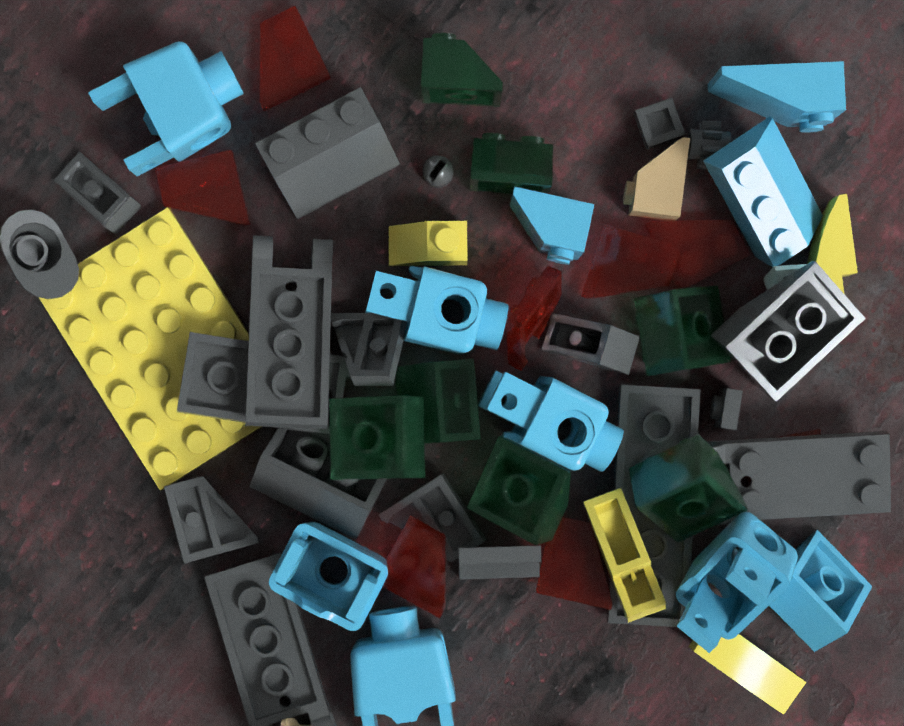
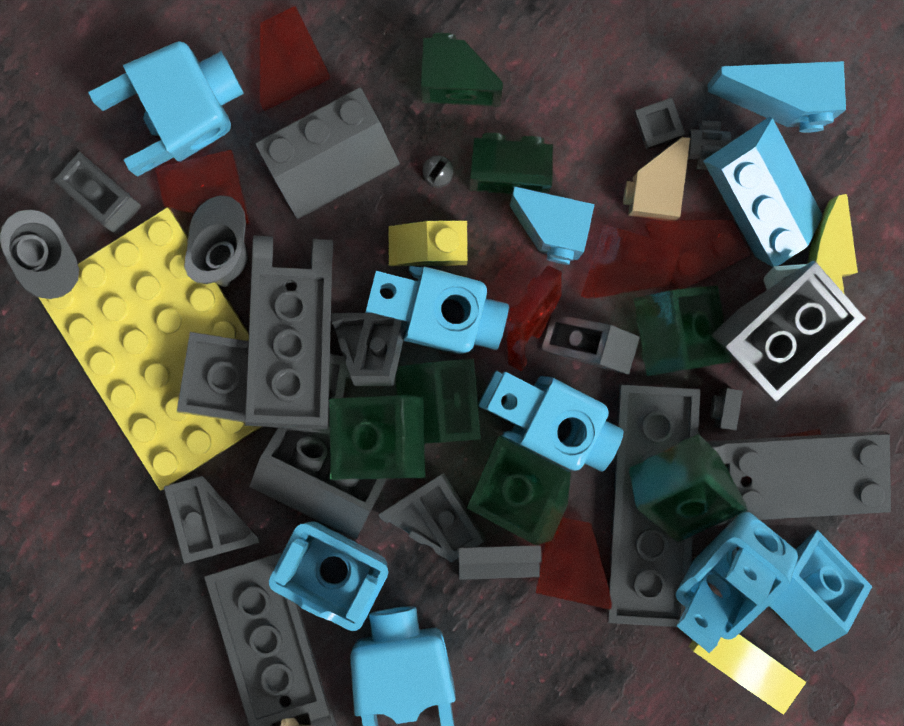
(217, 242): none -> dark grey piece
(419, 566): clear red wing -> none
(625, 555): light yellow slope -> none

